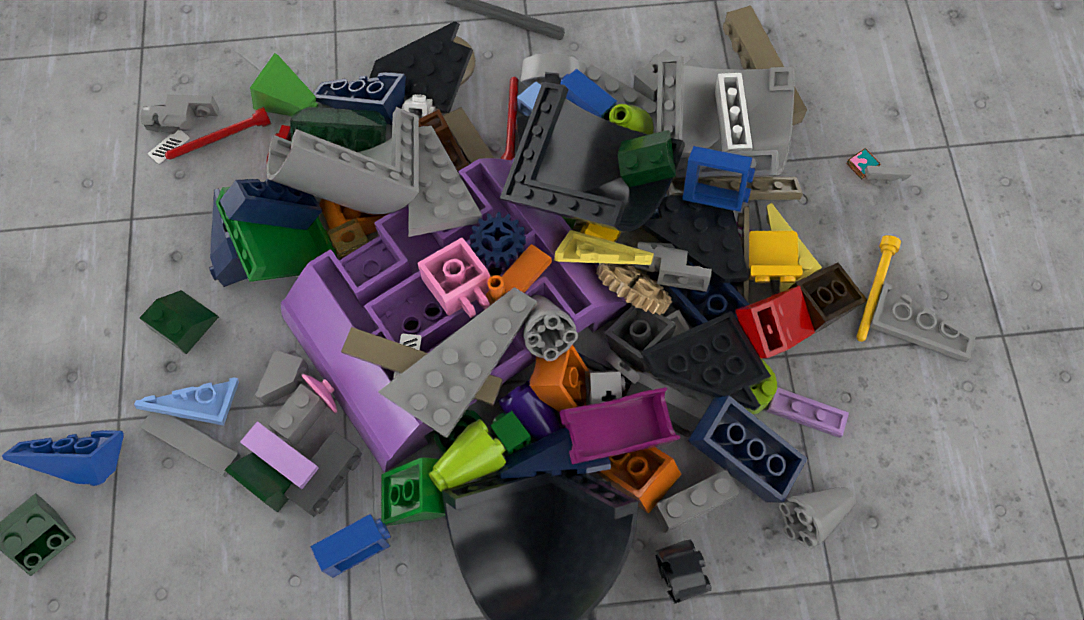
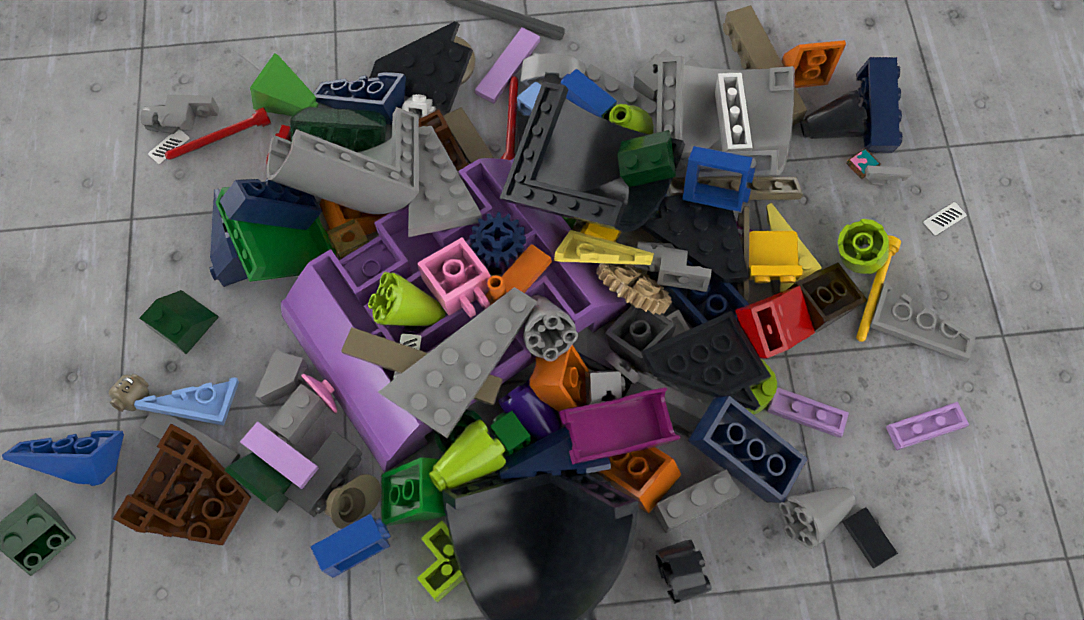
(127, 391): none -> dark tan head
(184, 493): none -> reddish brown wedge
(353, 500): none -> dark tan piece
(403, 303): none -> lime cone
(445, 572): none -> lime brick
(507, 65): none -> lavender tile
(814, 62): none -> orange slope
(837, 119): none -> black cone
(860, 233): none -> lime brick
(869, 537): none -> black tile
(881, 101): none -> dark blue wedge
(927, 426): none -> lavender tile
(944, 218): none -> white sticker

